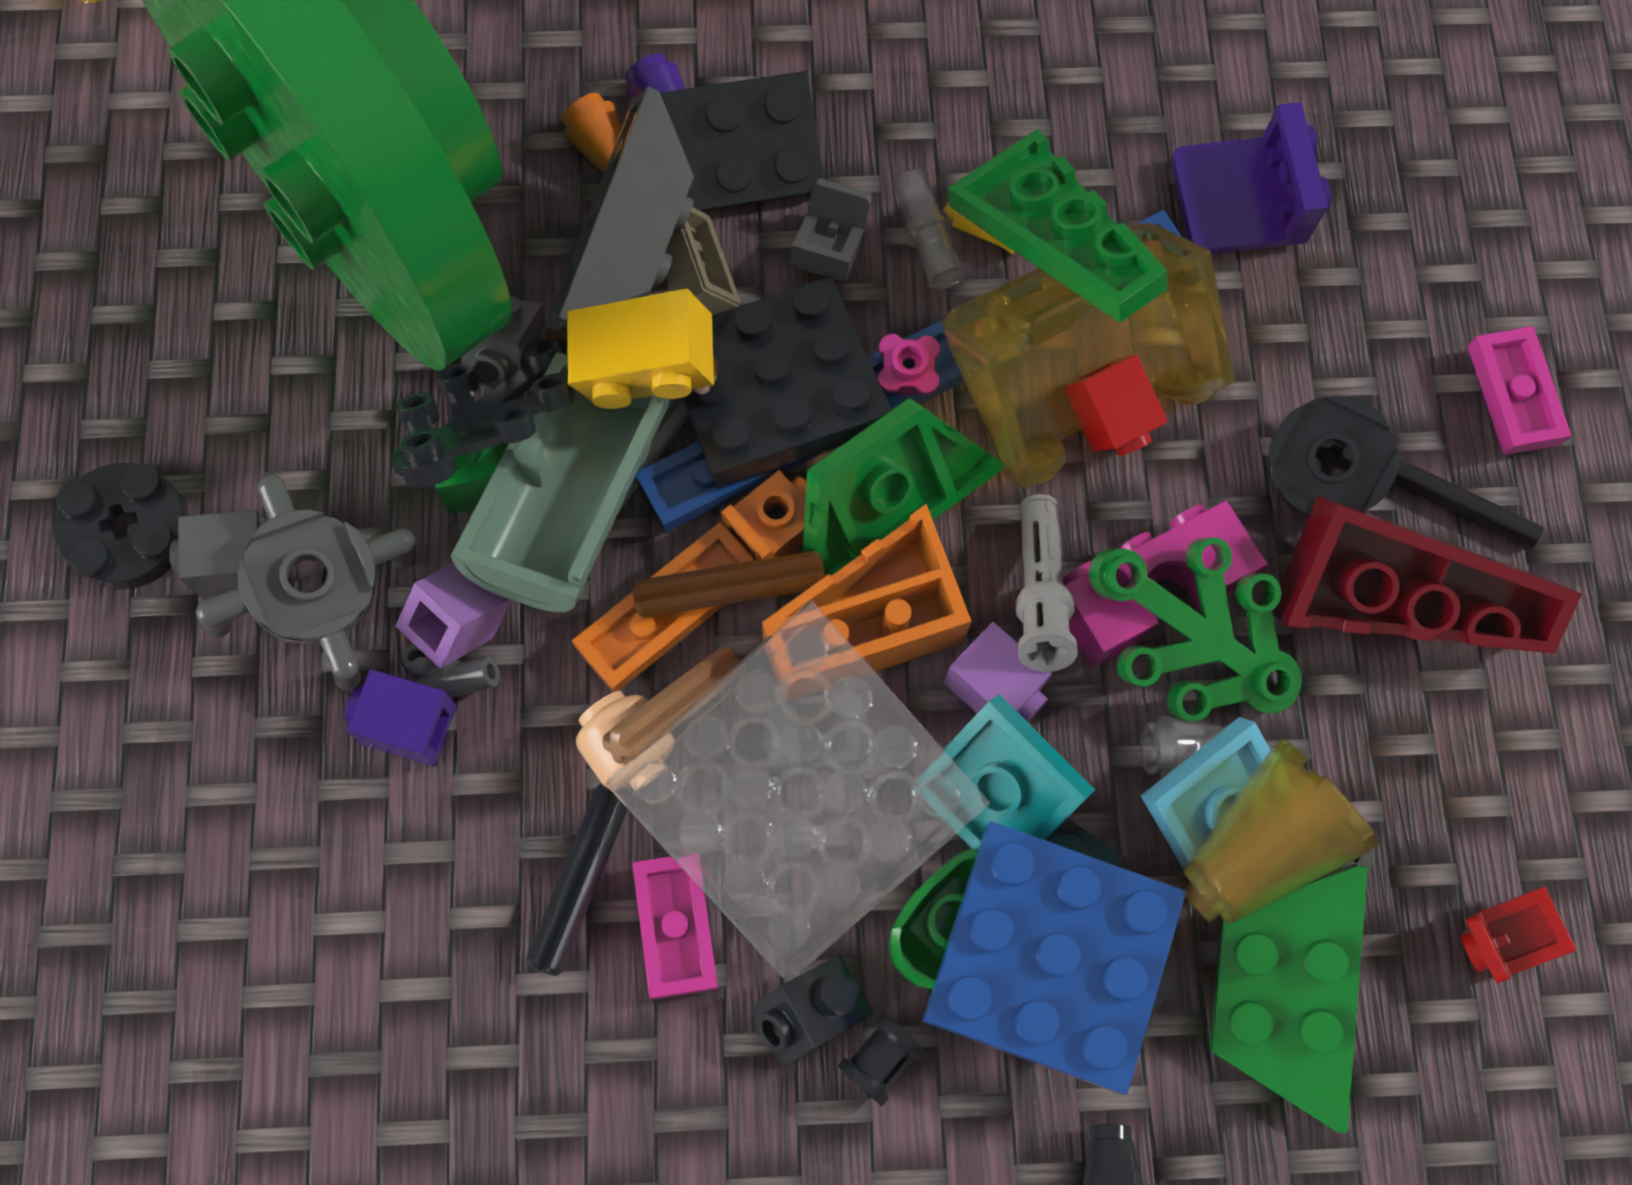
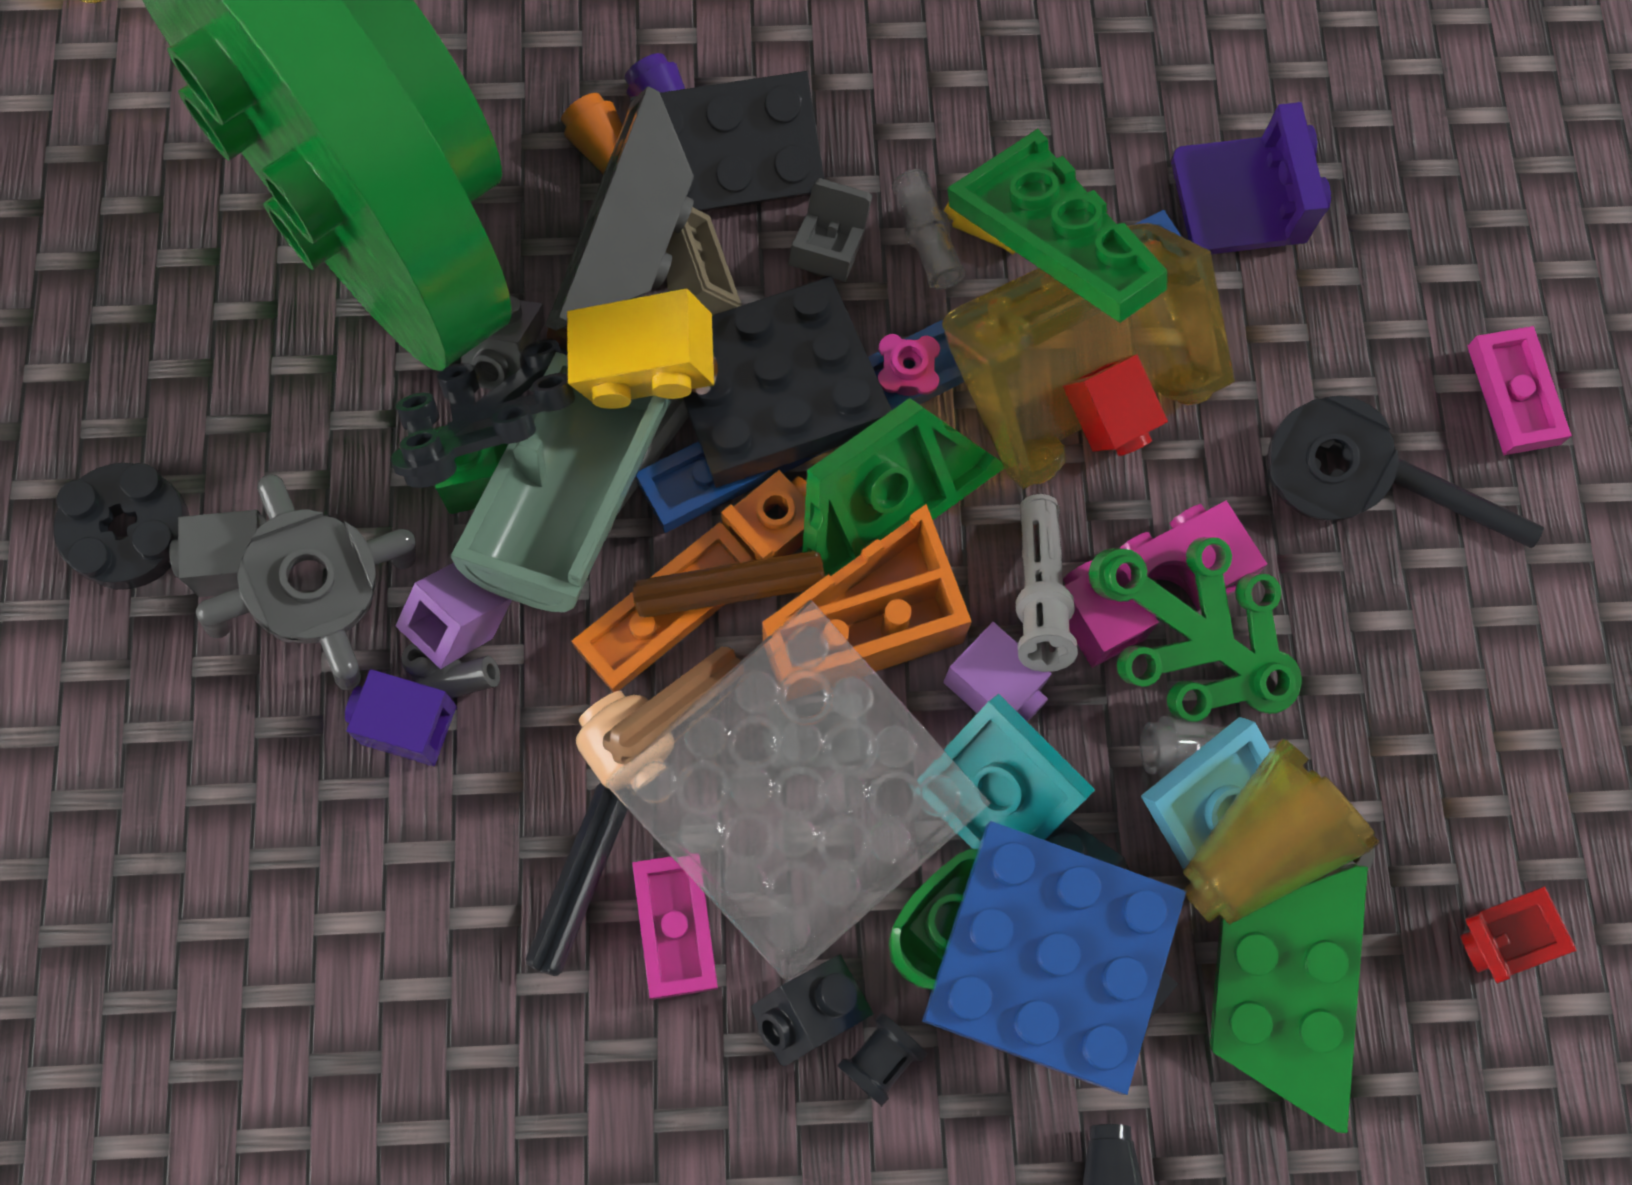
(1393, 580): dark red wedge -> none

